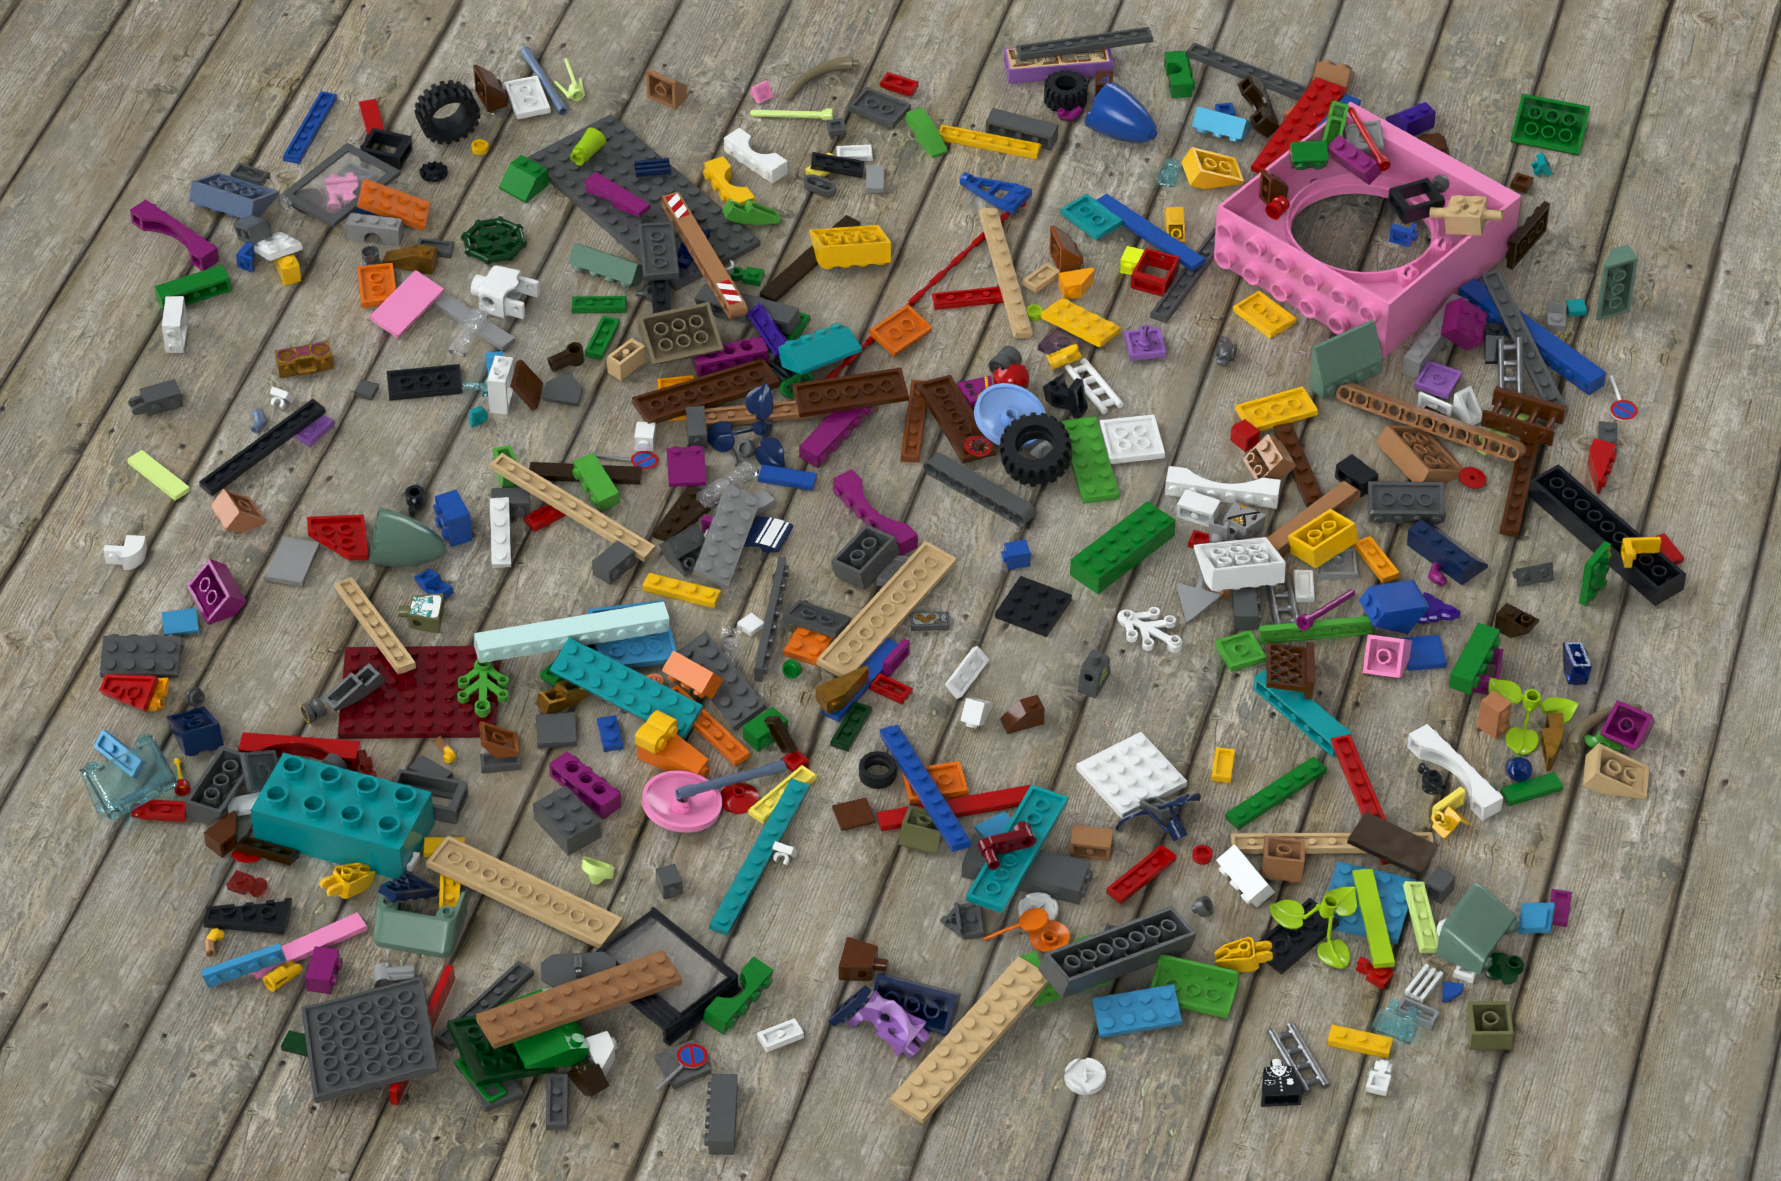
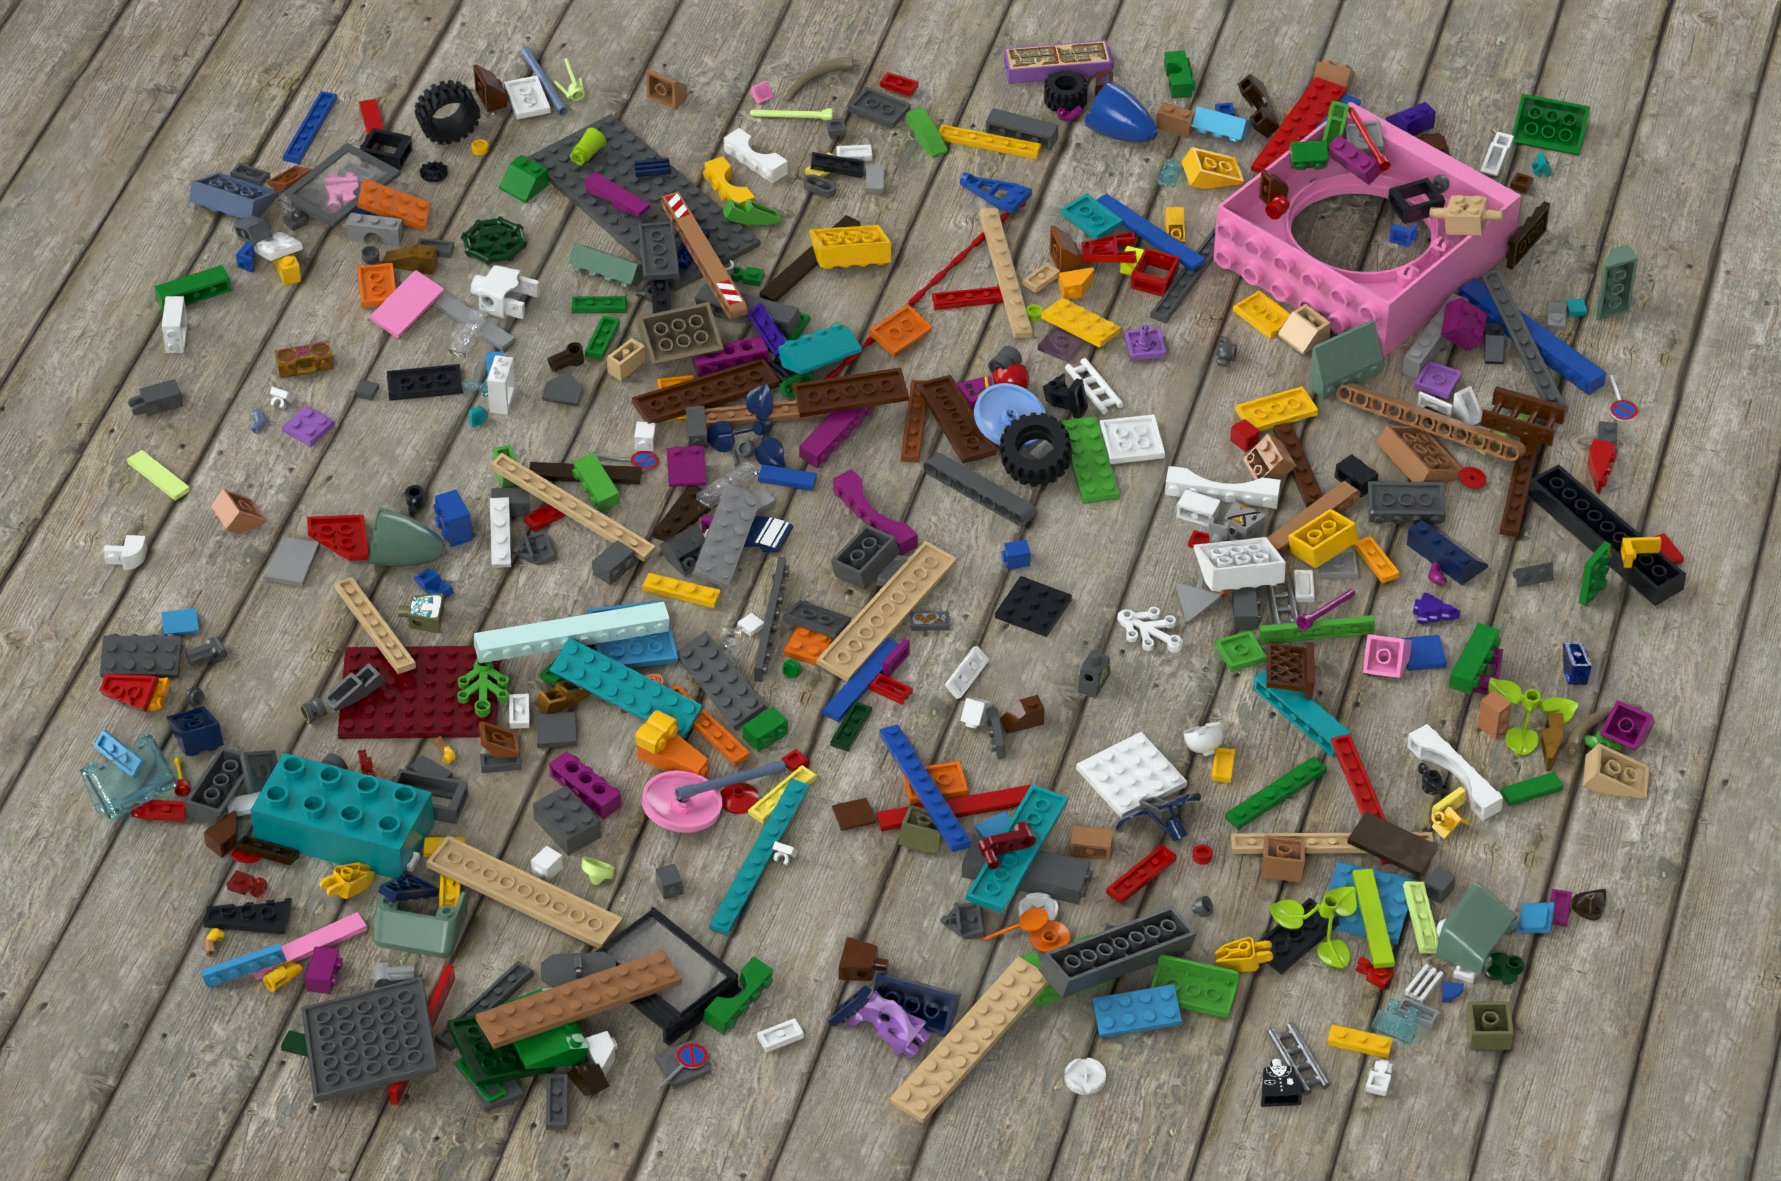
(151, 218): magenta arch -> none
(212, 650): none -> dark grey piece
(216, 592): magenta slope -> none
(262, 447): black plate -> none
(288, 178): none -> dark orange slope
(295, 219): none -> dark grey tile
(302, 746): red arch -> none
(519, 711): none -> white plate
(526, 384): reddish brown tile -> none
(535, 548): none -> dark grey slope
(546, 864): none -> white brick
(609, 733): blue plate -> none
(692, 675): brick -> none
(722, 1114): dark grey brick -> none
(780, 734): dark brown tile -> none
(841, 690): pearl gold slope -> none
(877, 781): black tyre -> none
(978, 446): piece -> none
(995, 731): none -> dark grey hinge
(1064, 356): yellow hinge -> none
(1084, 43): dark grey tile -> none
(1106, 249): none -> red wing
(1122, 547): green brick -> none
(1175, 120): none -> medium nougat brick
(1204, 738): none -> white cylinder
(1242, 69): dark grey tile -> none
(1244, 876): white brick -> none
(1305, 329): none -> tan slope
(1394, 605): blue slope -> none
(1497, 154): none -> white slope
(1503, 364): flat silver bar -> none
(1514, 622): dark brown slope -> none
(1518, 768): clear blue head -> none
(1590, 904): none -> dark brown piece

